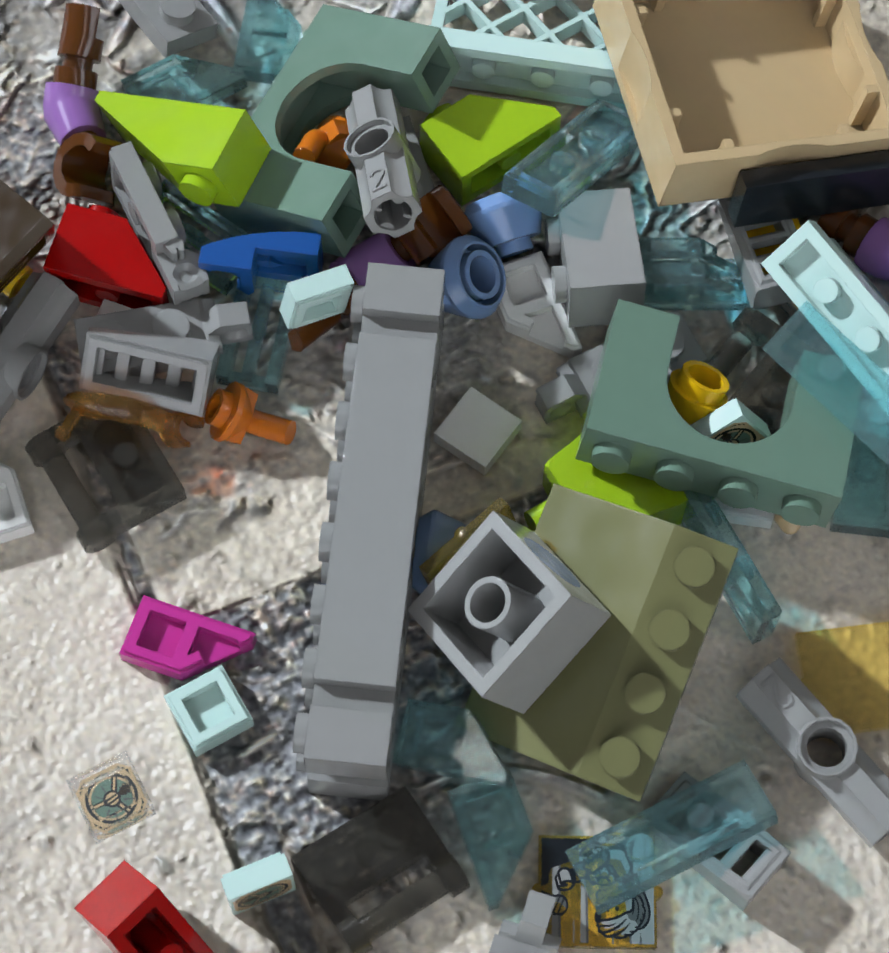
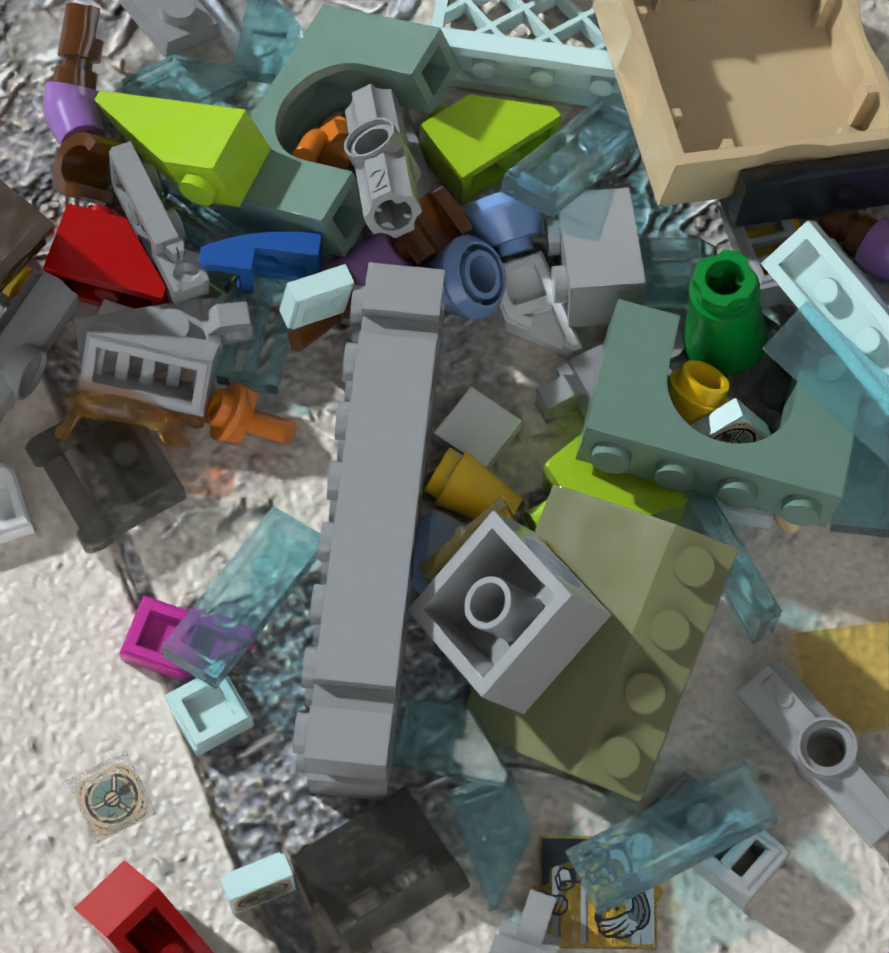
(243, 598): none -> clear light blue tile
(468, 486): none -> yellow cone
(725, 314): none -> green plant

